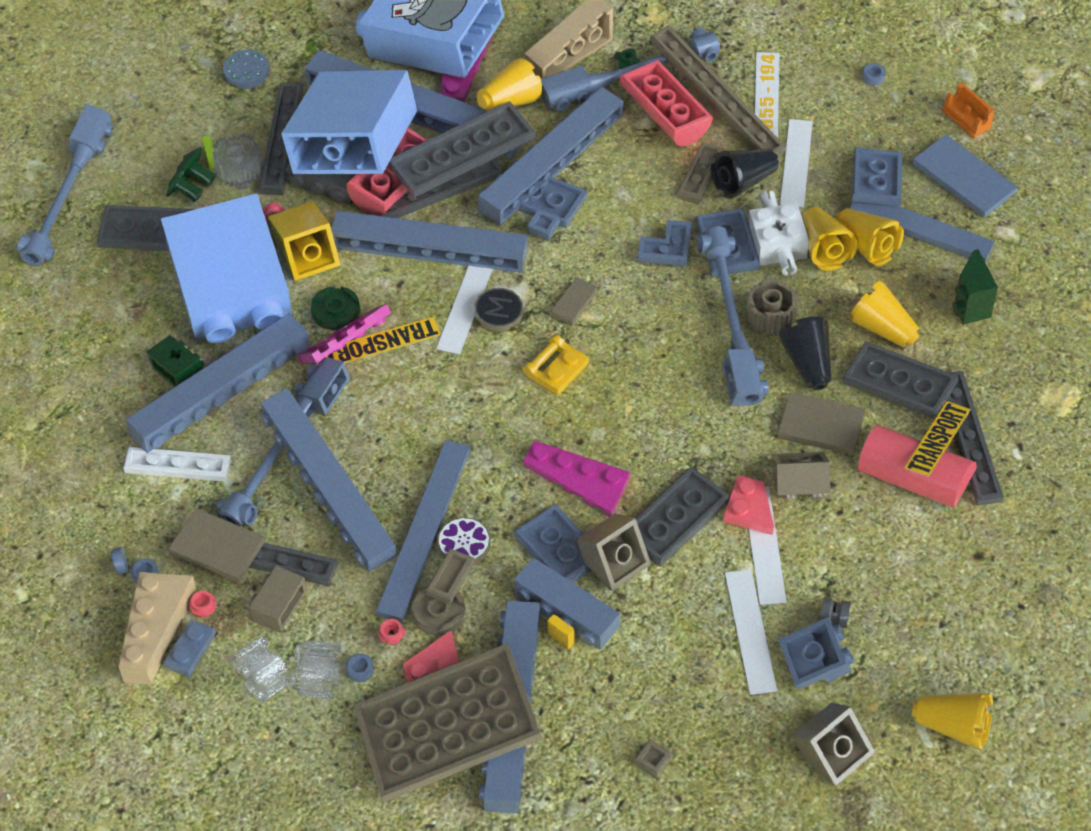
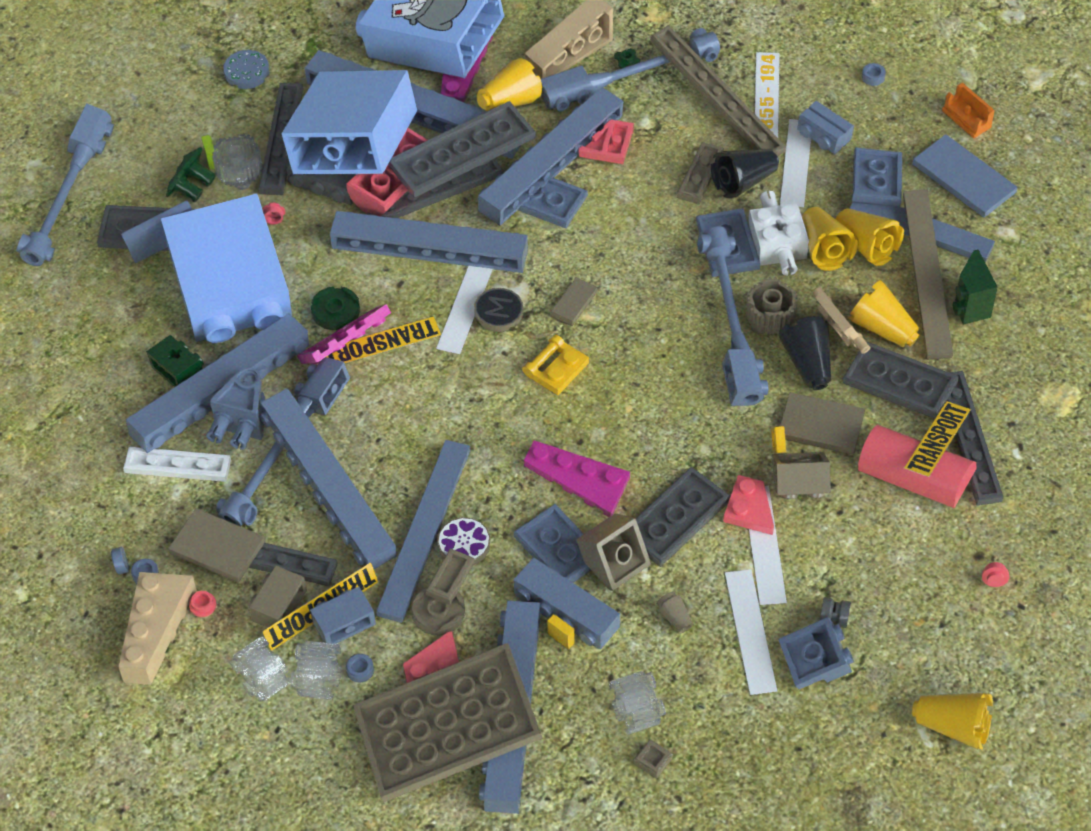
(149, 236): none -> sand blue tile
(189, 648): sand blue plate -> none
(238, 410): none -> sand blue piece
(302, 619): none -> sticker
(304, 240): yellow slope -> none
(343, 616): none -> sand blue brick
(391, 625): coral plate -> none
(543, 224): sand blue plate -> none
(609, 143): none -> coral wing
(637, 701): none -> clear brick
(667, 103): coral brick -> none
(669, 251): sand blue plate -> none
(674, 610): none -> dark tan cone
(778, 439): none -> yellow tile
(825, 127): none -> sand blue brick
(834, 742): dark tan slope -> none
(839, 322): none -> tan plate
(927, 275): none -> dark tan tile
(995, 574): none -> coral plate

